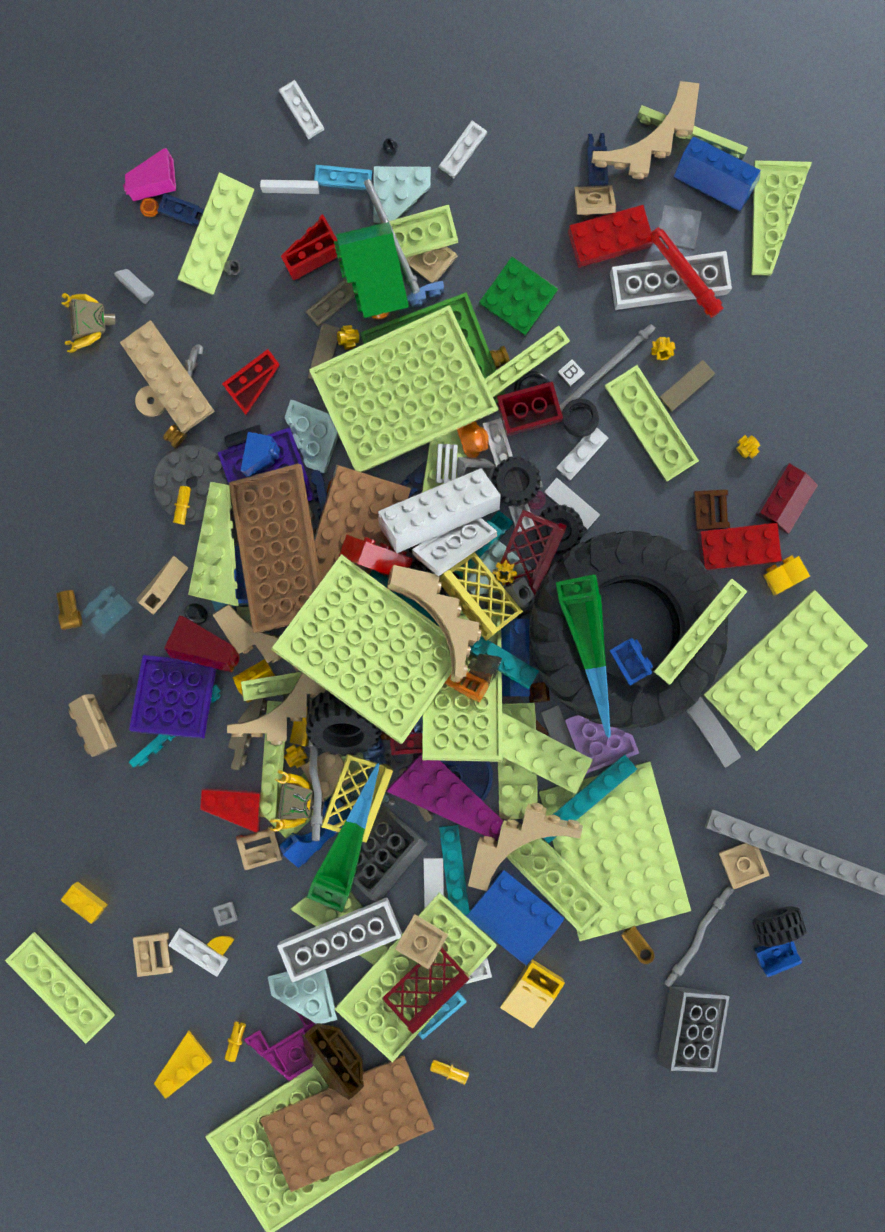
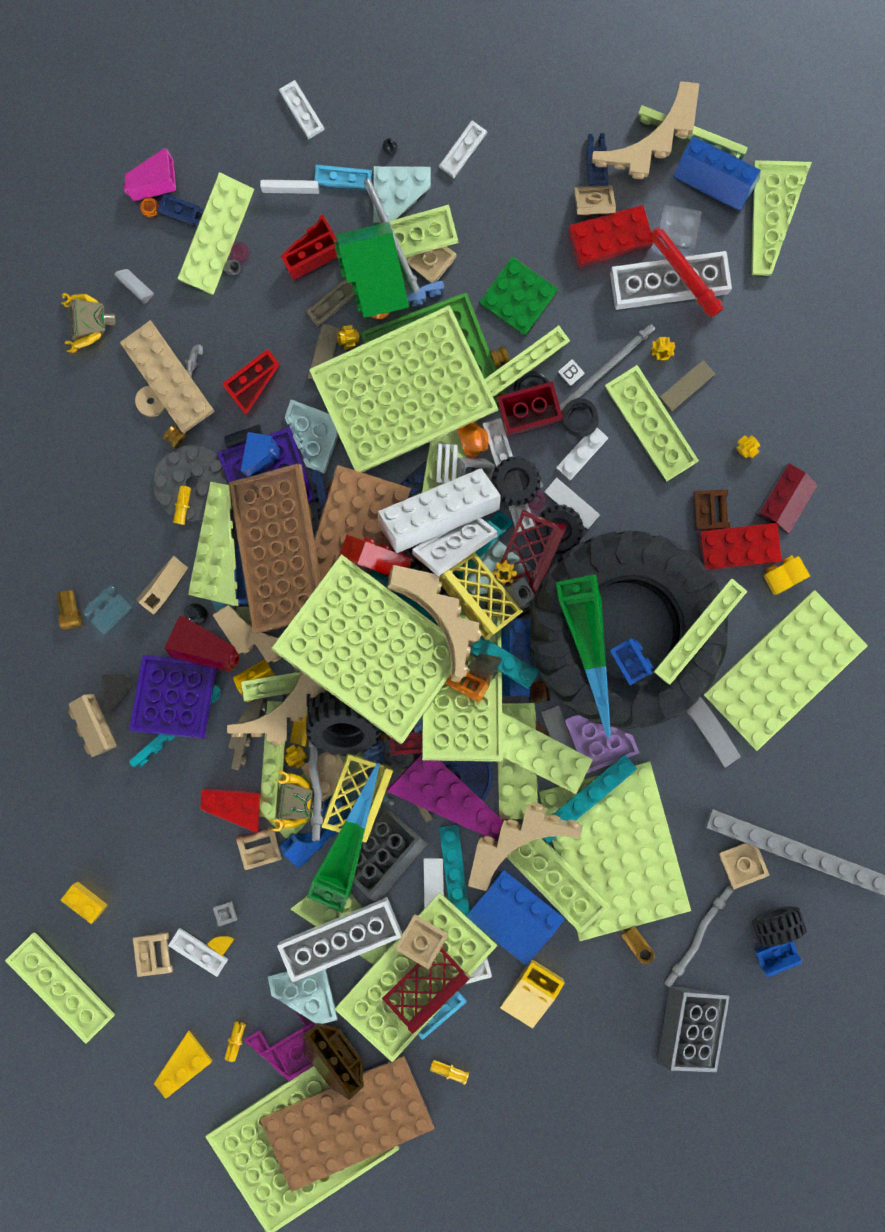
(239, 251): none -> clear pink plate

